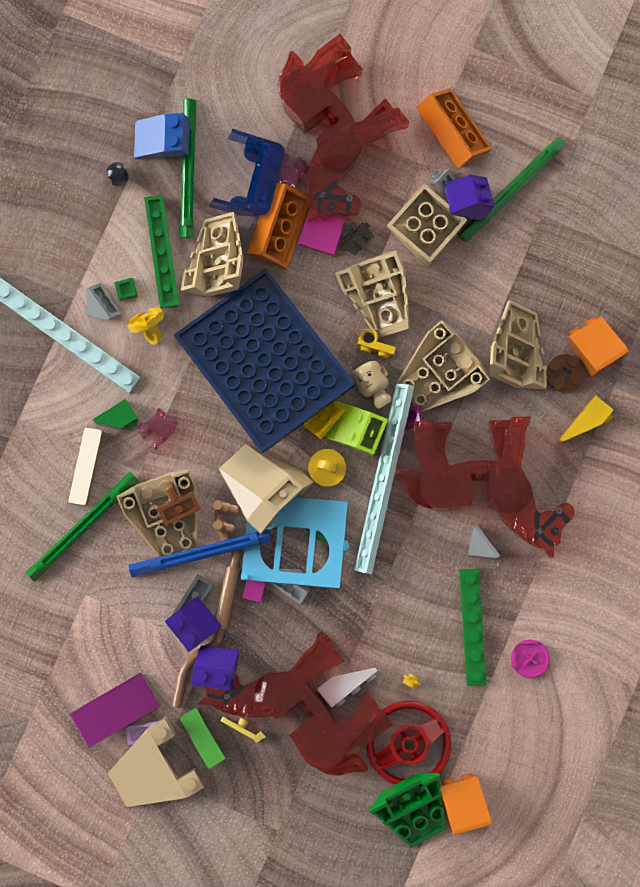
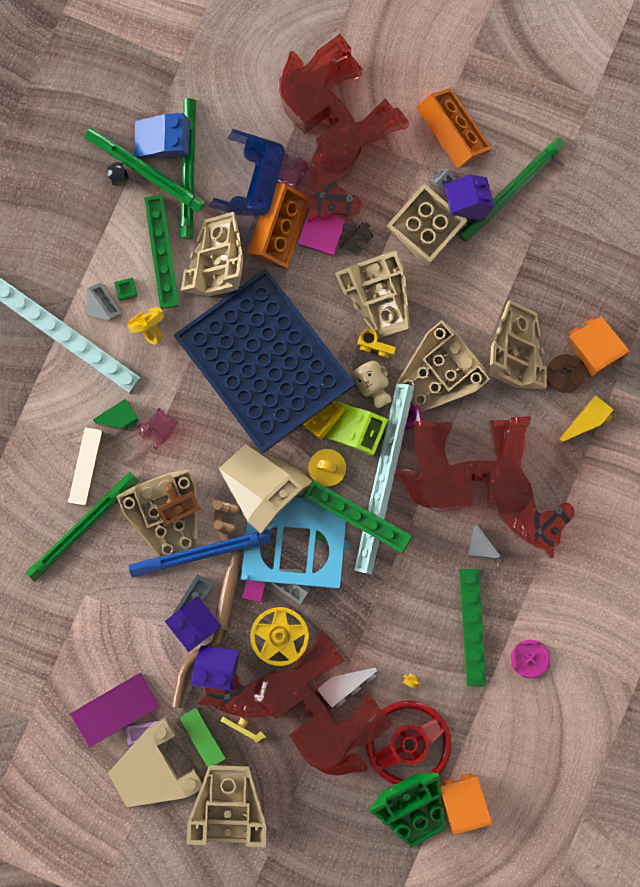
(144, 170): none -> green piece
(227, 809): none -> tan wedge
(279, 636): none -> yellow wheel
(358, 516): none -> green plate

